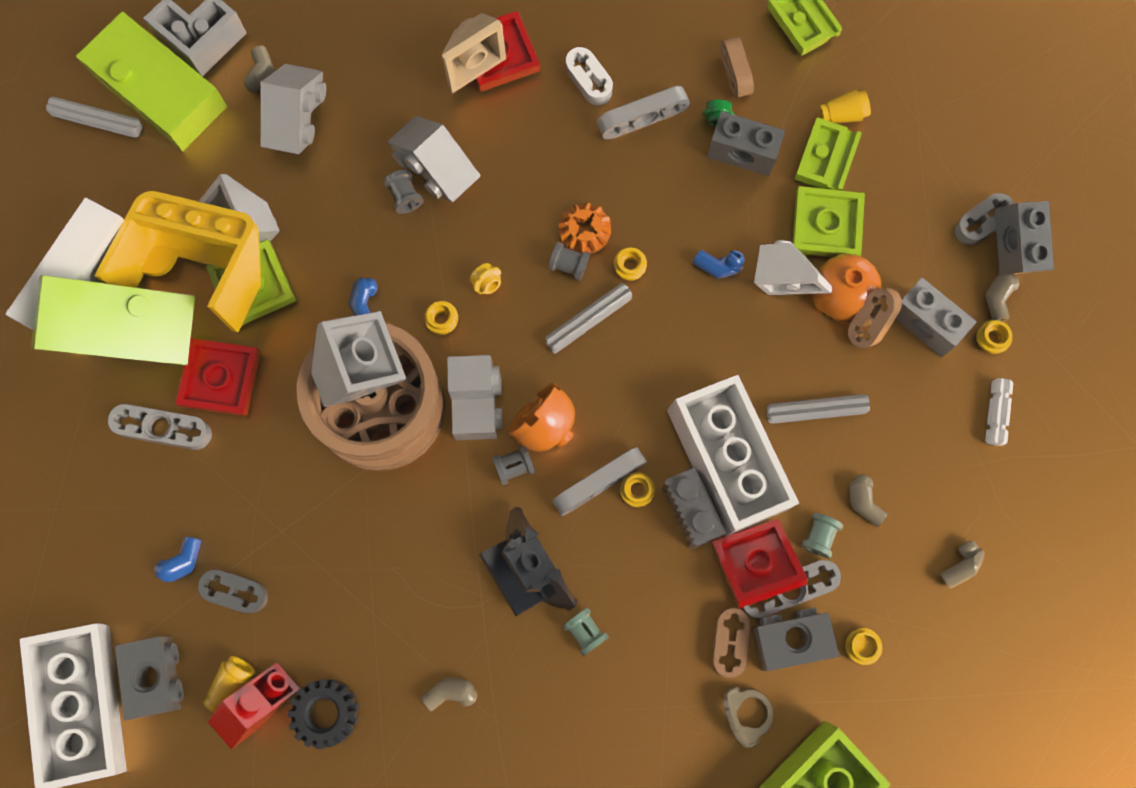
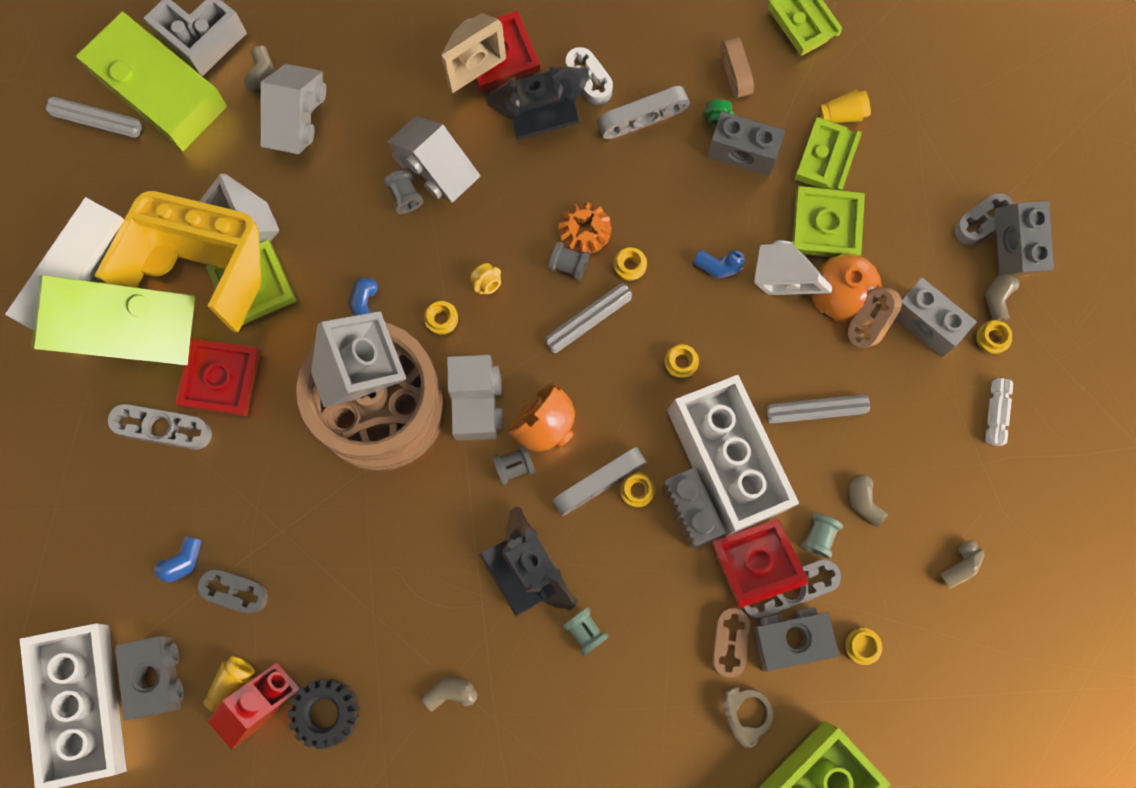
(541, 101): none -> black piece
(681, 351): none -> yellow plate

